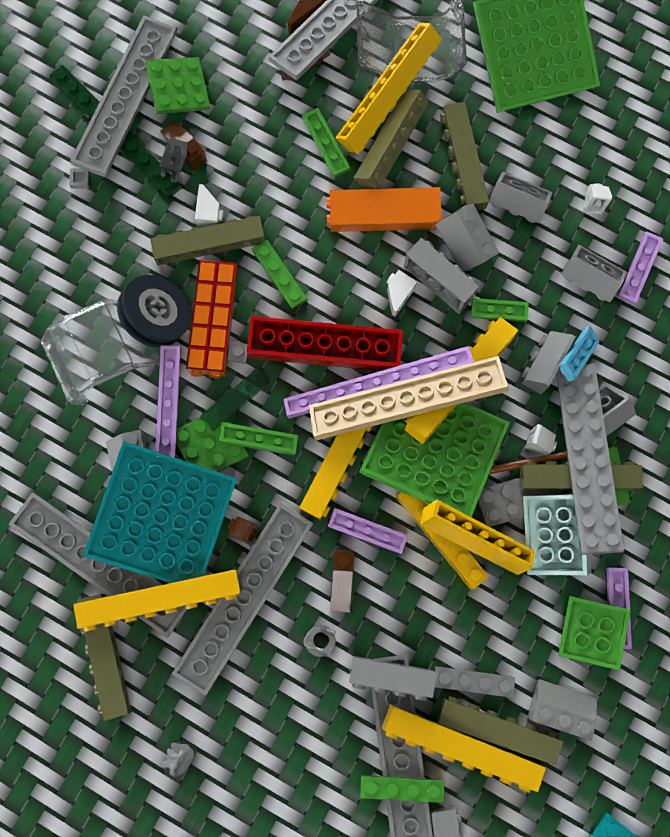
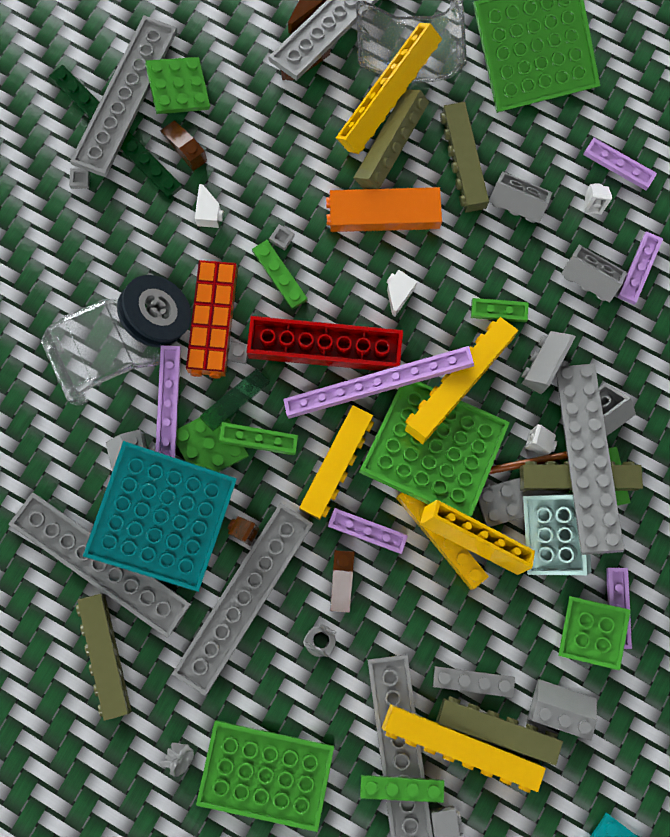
(155, 599): yellow brick -> none
(173, 158): dark grey hinge -> none
(207, 240): olive brick -> none
(265, 775): none -> bright green plate
(281, 237): none -> light grey plate
(326, 142): bright green plate -> none
(393, 677): light grey brick -> none
(408, 398): tan plate -> none
(440, 275): light grey brick -> none
(467, 237): light grey slope -> none
(579, 354): medium azure plate -> none
(620, 164): none -> lavender plate

